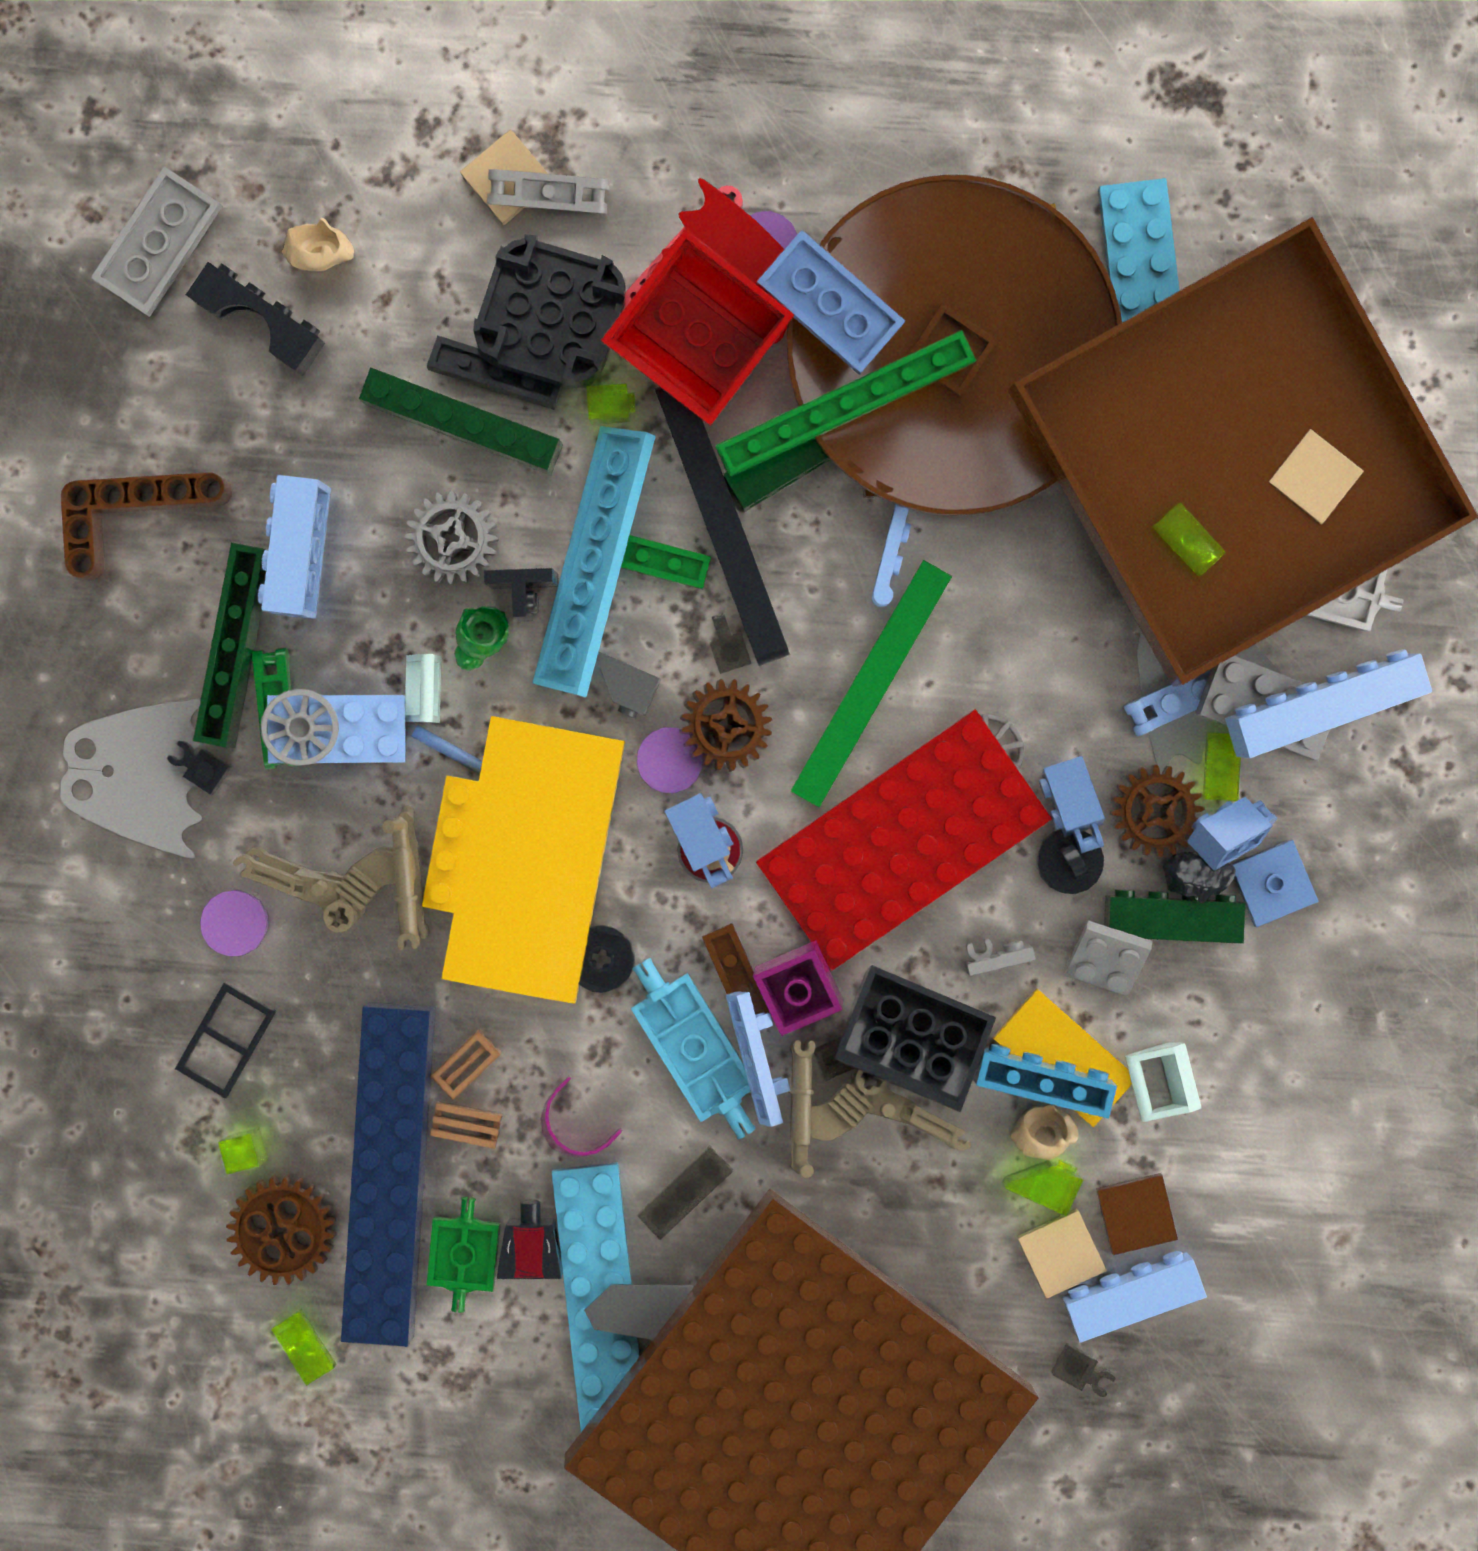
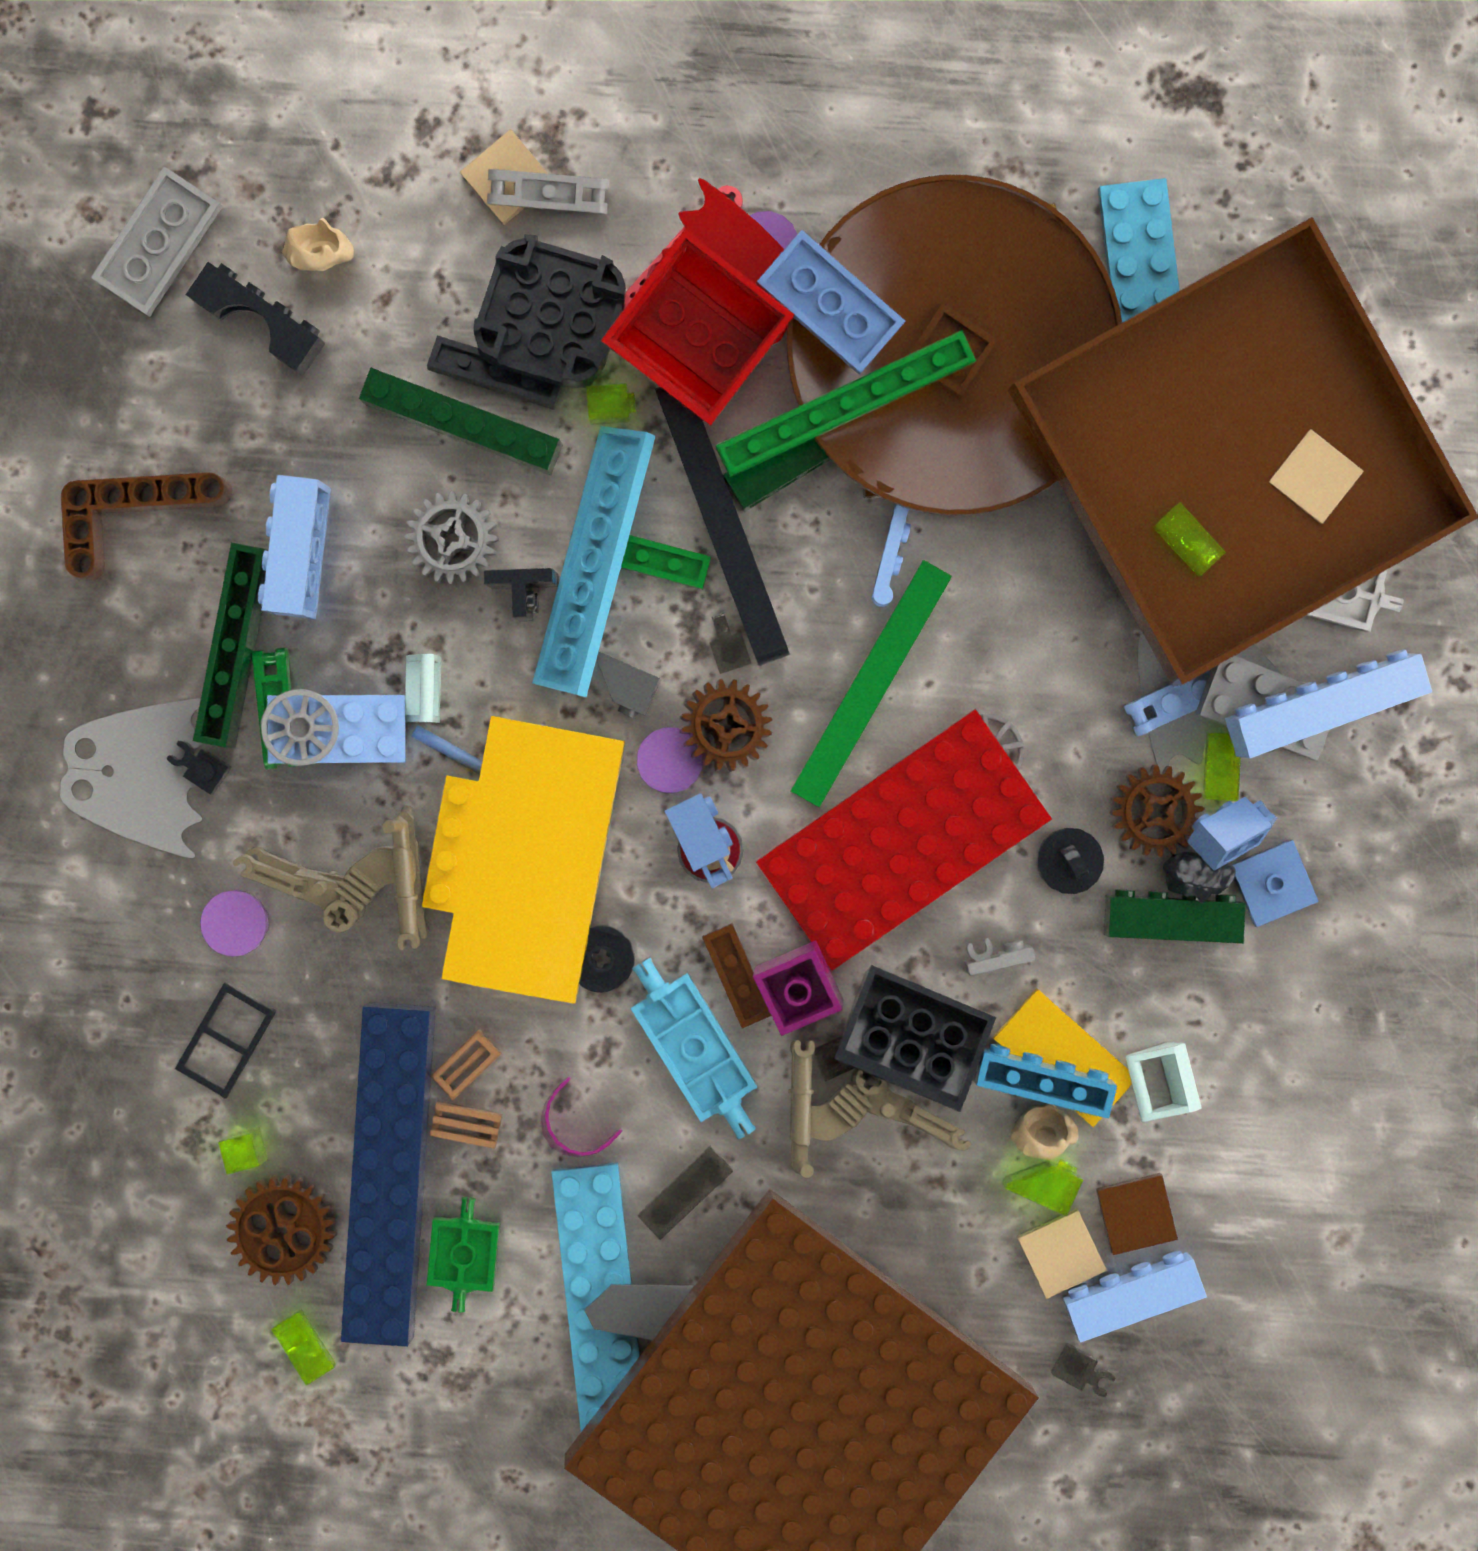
(485, 621): green piece -> none
(530, 1246): torso -> none
(762, 1086): light blue hinge -> none
(1073, 802): medium blue brick -> none
(1108, 958): light grey plate -> none

